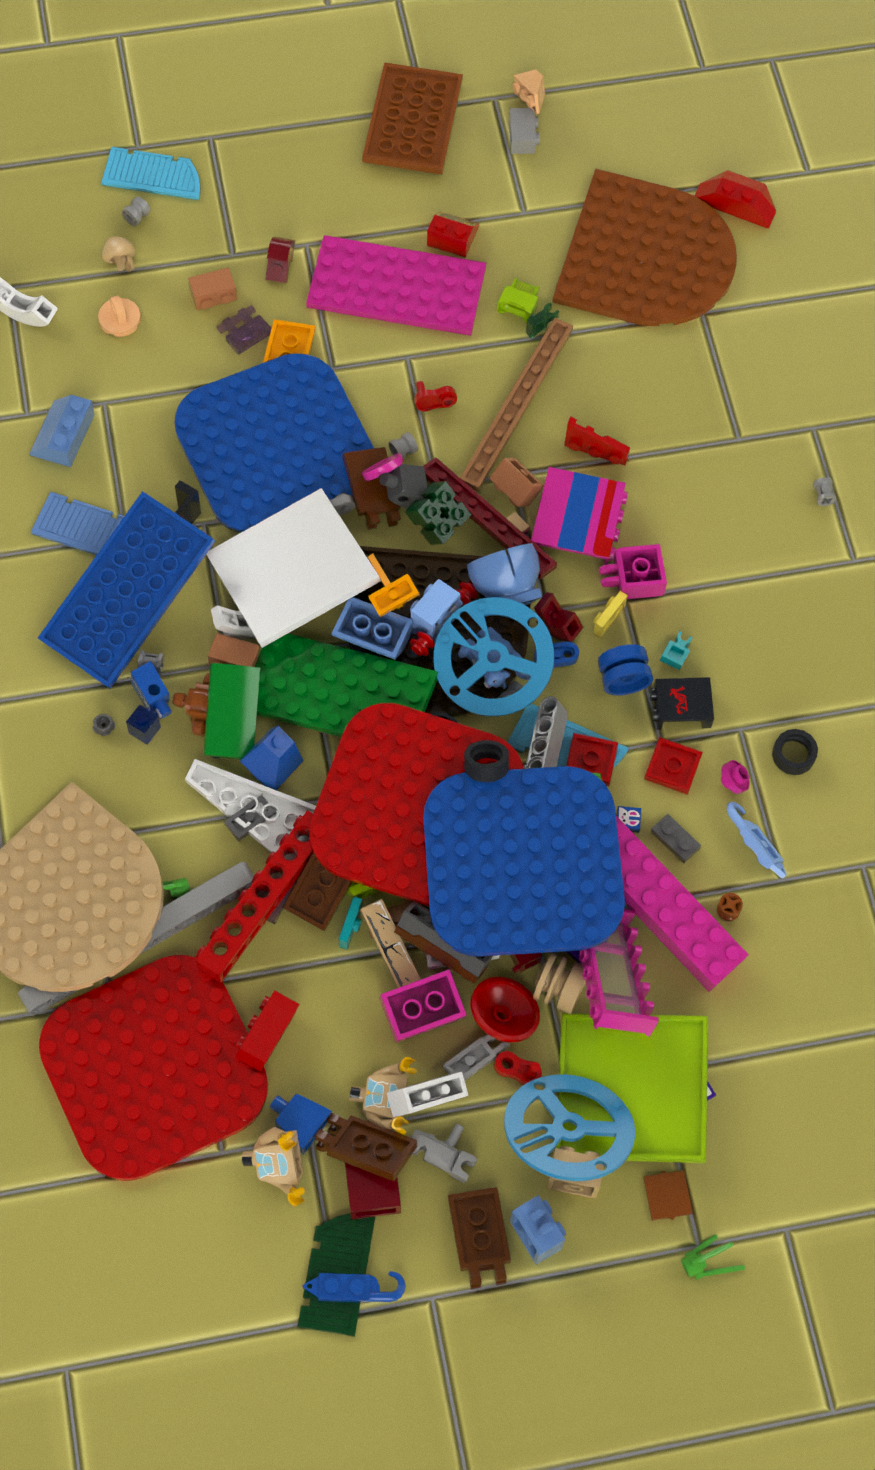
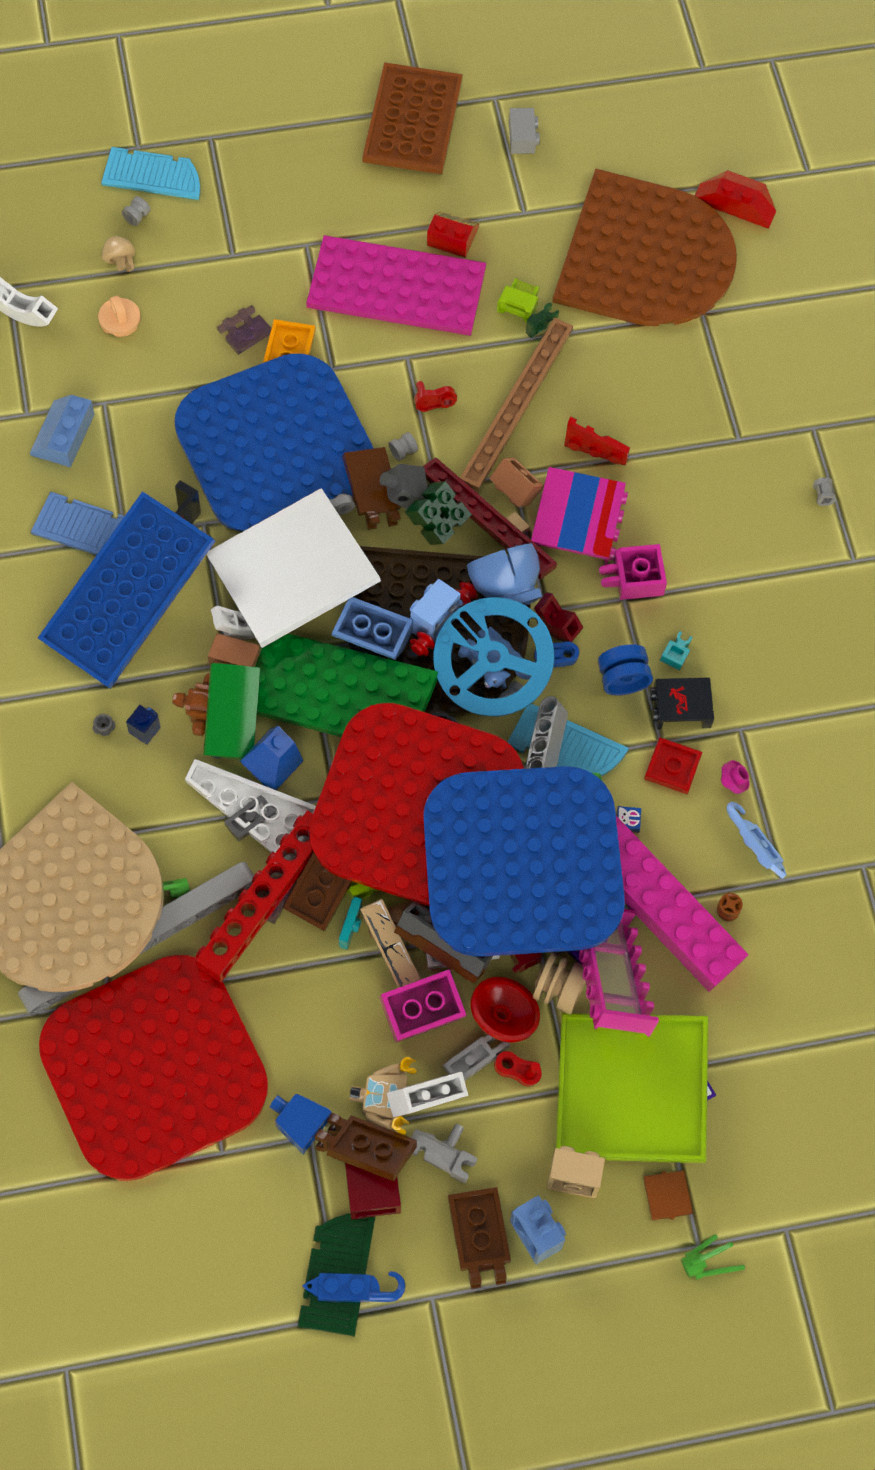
(147, 684): blue torso -> none
(156, 659): light grey bush -> none
(212, 288): nougat brick -> none
(266, 1030): red brick -> none
(278, 1162): tan torso -> none
(279, 258): dark red brick -> none
(383, 466): dark pink tile -> none
(393, 594): light orange piece -> none
(486, 772): black tyre -> none
(530, 89): light nougat slope -> none
(593, 755): red tile -> none
(613, 608): light yellow plate -> none
(621, 1128): dark azure piece -> none
(675, 838): flat silver plate -> none
(797, 736): black tyre -> none

